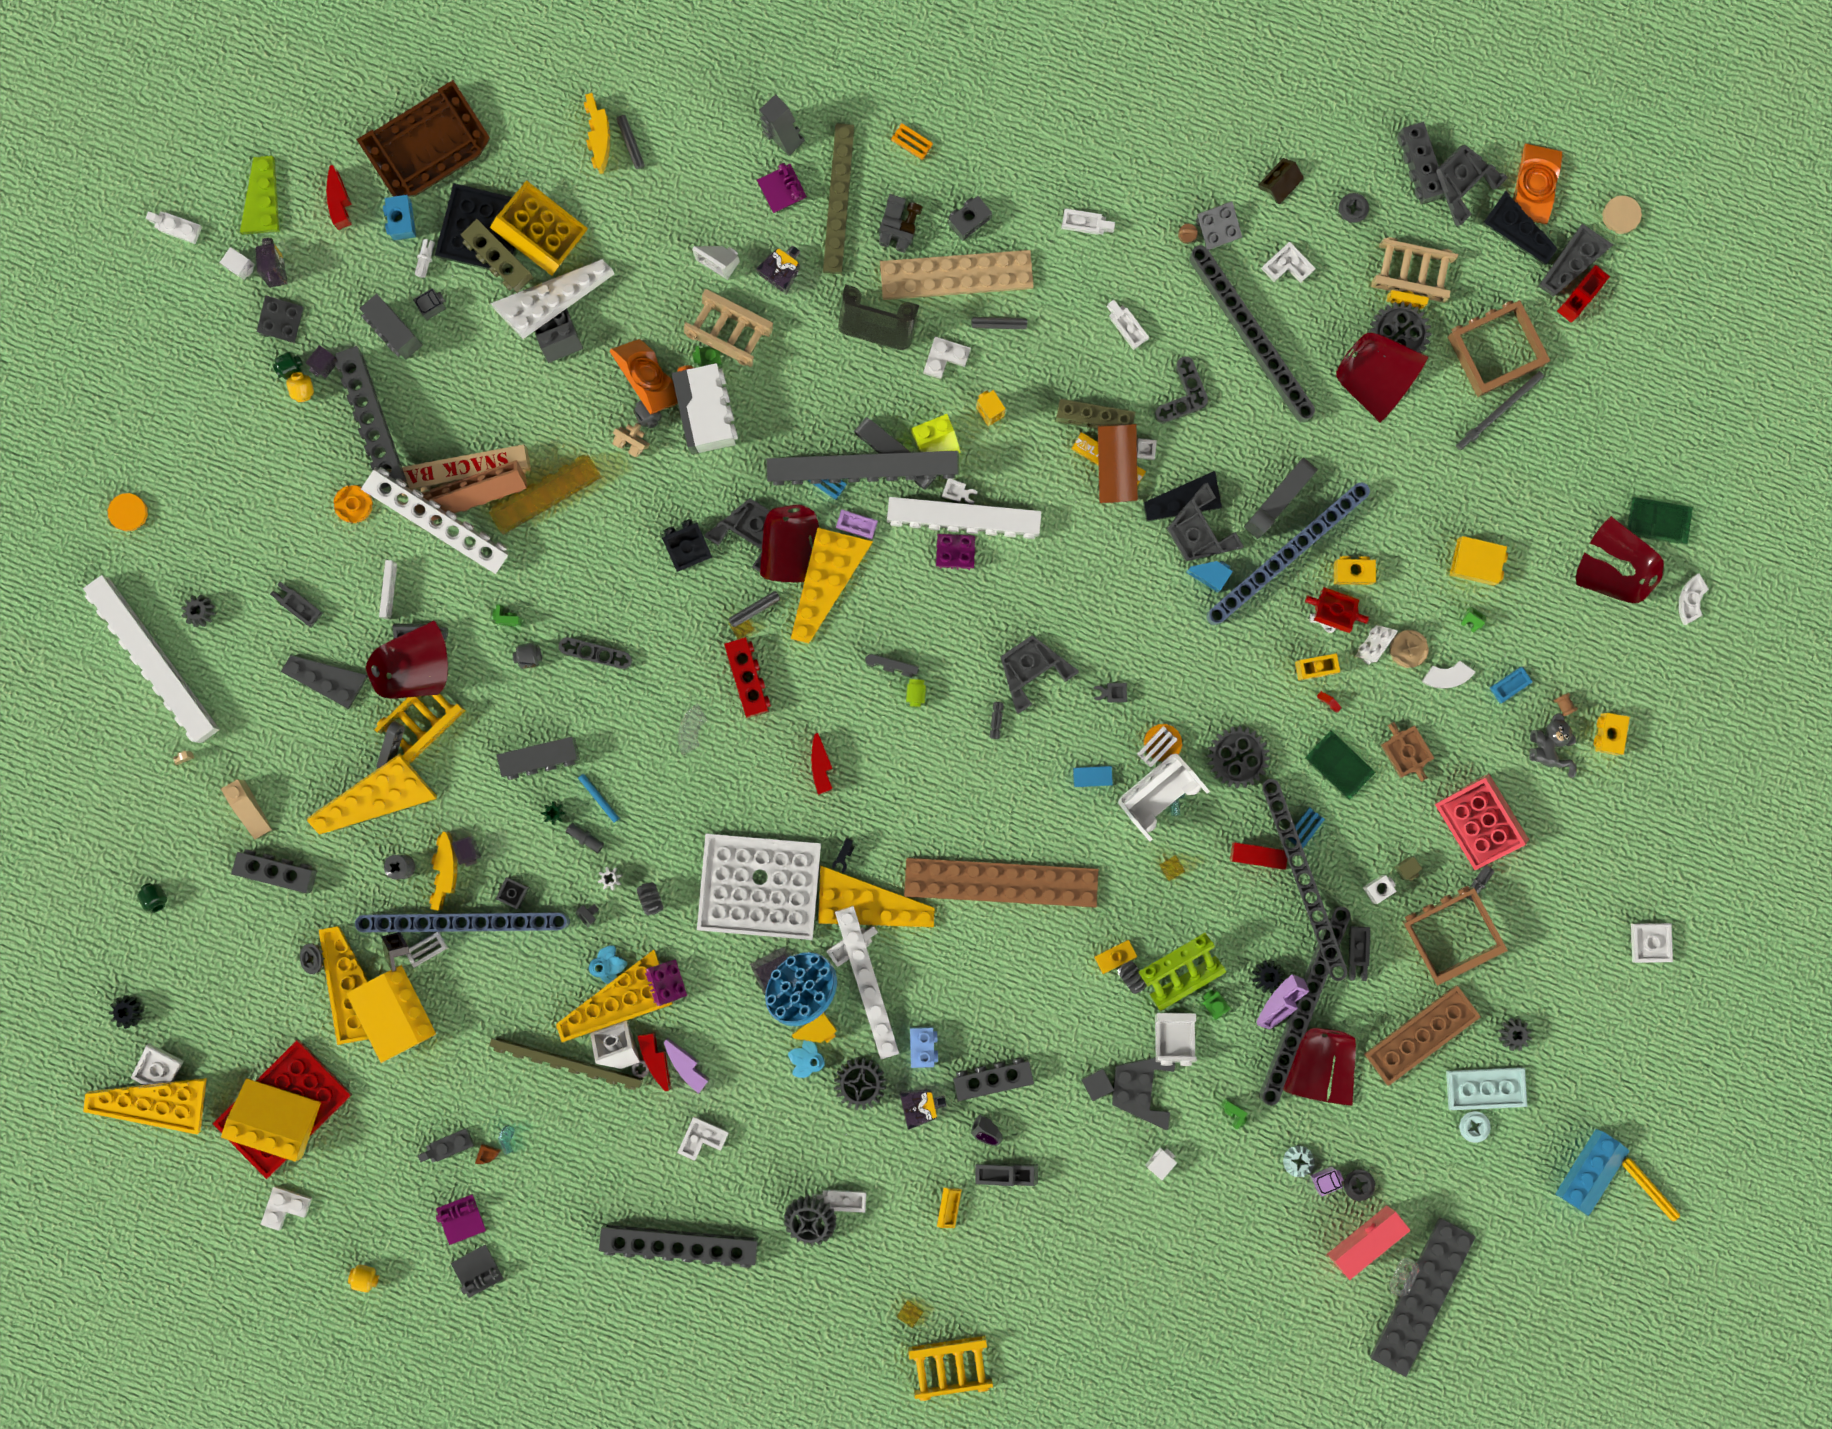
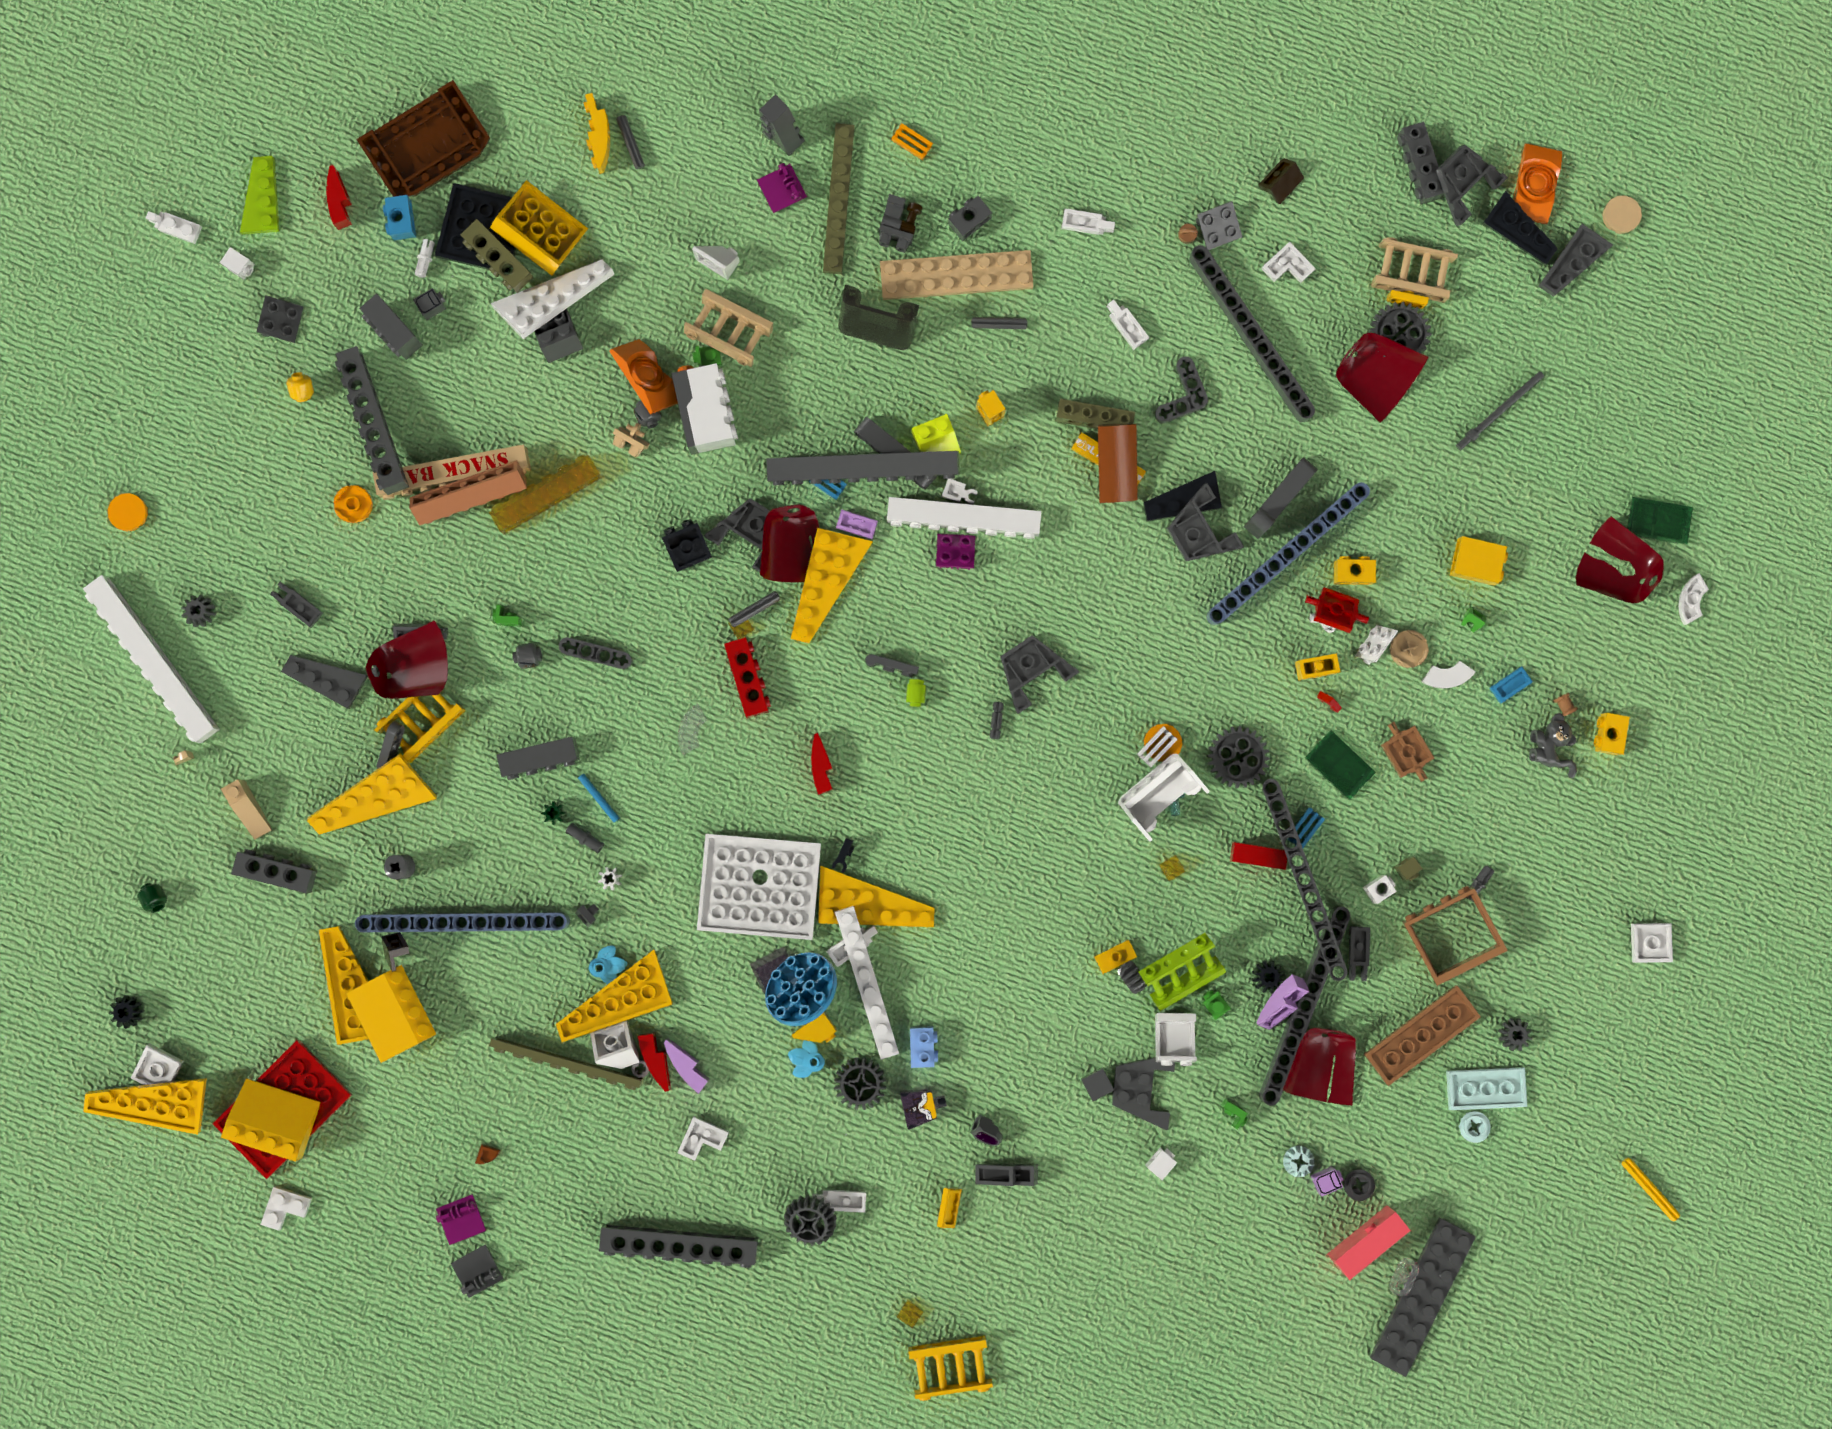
(270, 263): torso -> none
(287, 364): dark green head -> none
(306, 956): dark grey gear -> none
(321, 362): clear purple brick -> none
(363, 1278): yellow head -> none
(373, 487): white brick -> none
(388, 589): white tile -> none
(440, 941): white tile -> none
(445, 862): yellow slope -> none
(447, 1146): dark grey hinge -> none
(466, 851): clear purple brick -> none
(505, 1138): clear light blue arm -> none
(512, 893): dark grey piece -> none
(650, 898): dark grey gear -> none
(666, 982): magenta hinge -> none
(780, 268): torso -> none
(943, 352): white plate -> none
(1001, 882): medium nougat plate -> none
(1023, 1078): dark grey brick -> none
(1092, 776): dark azure tile -> none
(1115, 692): dark grey plate -> none
(1146, 449): white tile -> none
(1211, 574): dark azure slope -> none
(1361, 204): dark grey gear -> none
(1467, 362): medium nougat window -> none
(1482, 822): coral slope -> none
(1583, 294): red slope -> none
(1592, 1172): dark azure slope -> none

